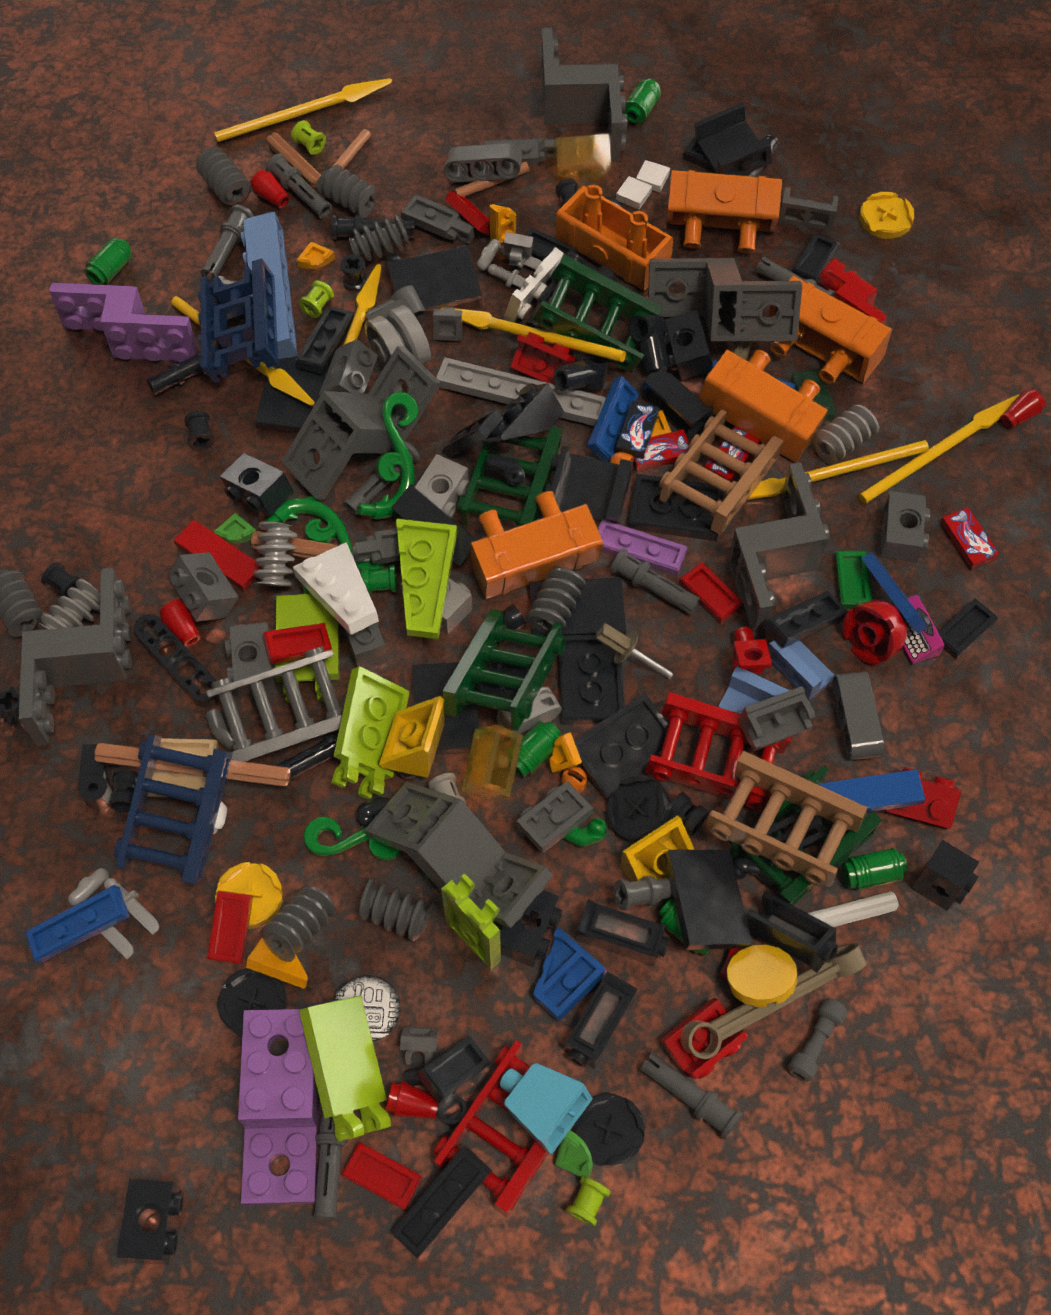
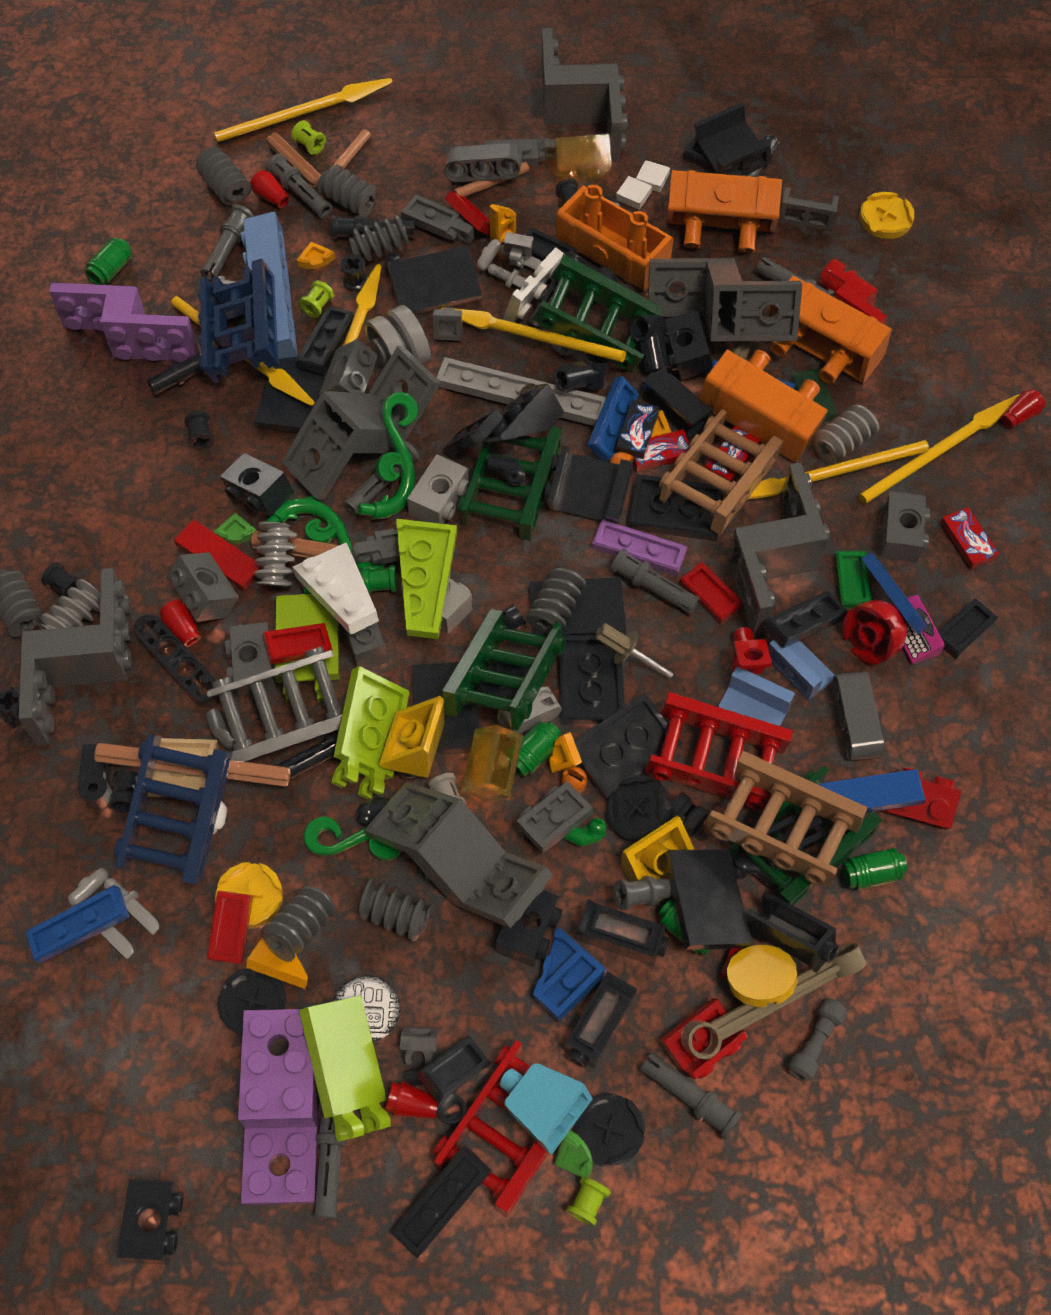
(382, 1176): red tile -> none
(404, 296): dark grey piece -> none
(418, 507): black tile -> none
(470, 922): lime tile -> none
(531, 551): orange piece -> none
(538, 358): red bracket -> none
(642, 101): green head -> none
(777, 718): dark grey hinge -> none
(815, 257): black tile -> none
(858, 909): white axle -> none
(947, 876): black brick -> none

